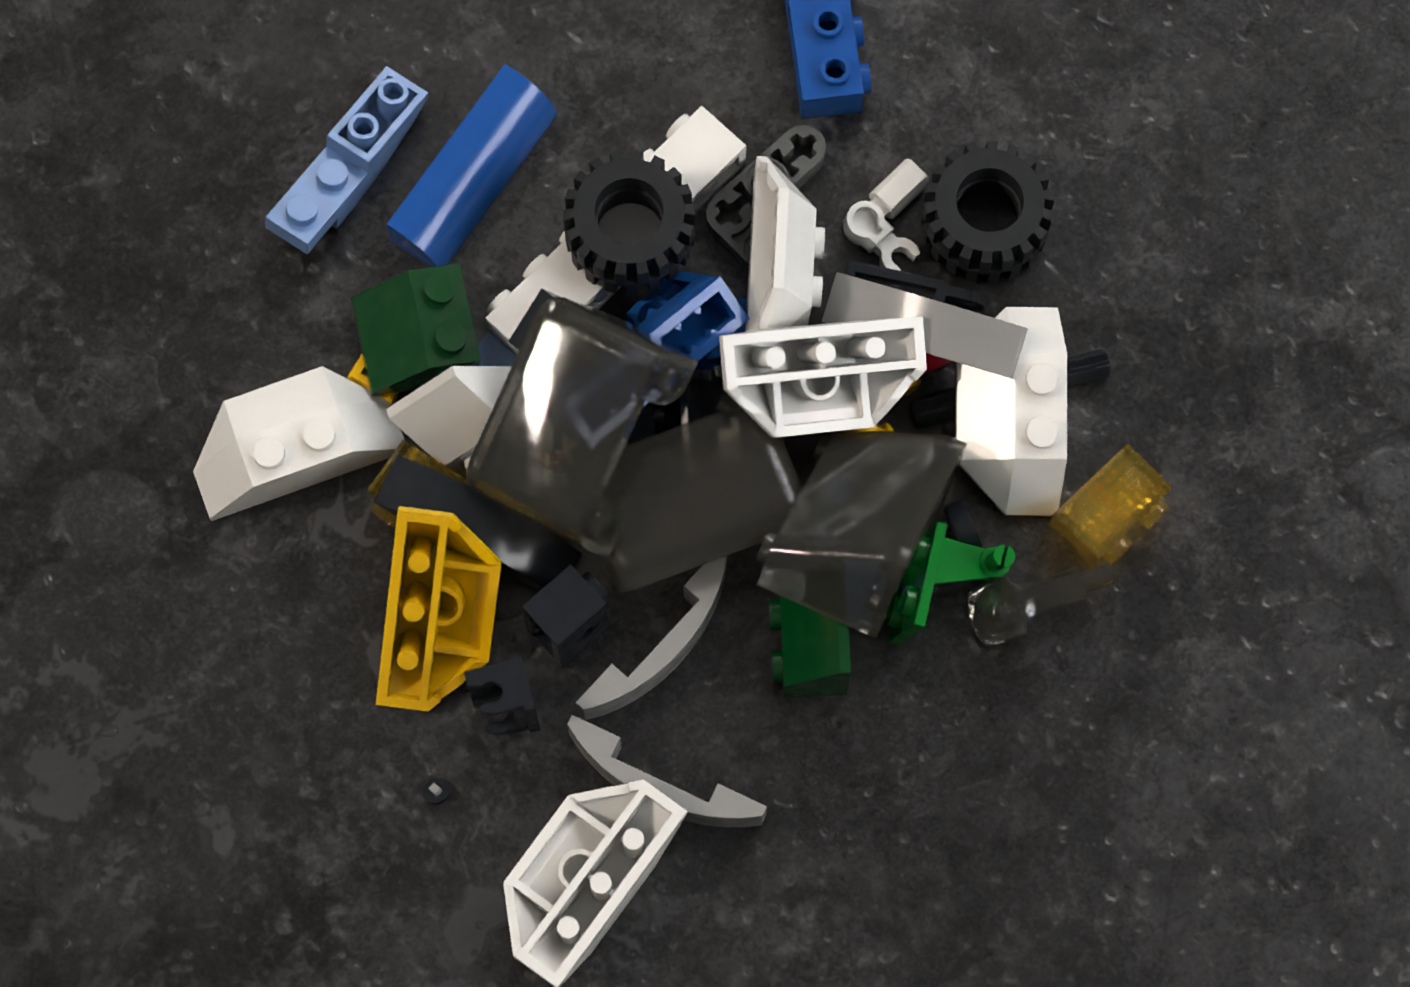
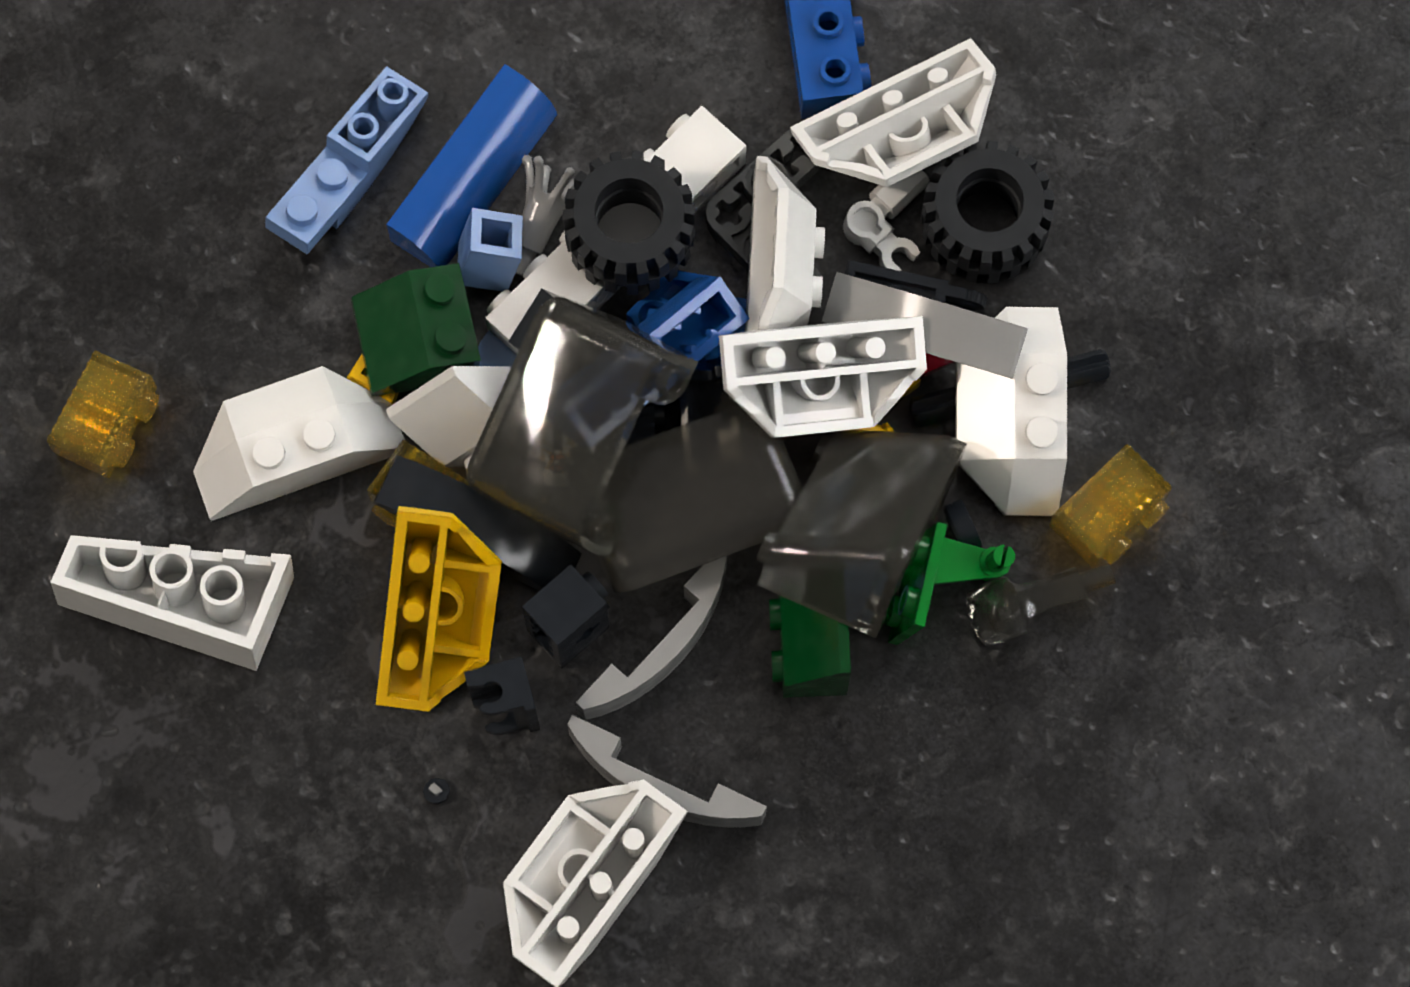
(103, 415): none -> clear yellow brick
(178, 594): none -> white wedge
(490, 249): none -> medium blue brick
(541, 208): none -> light grey piece
(904, 119): none -> white wedge

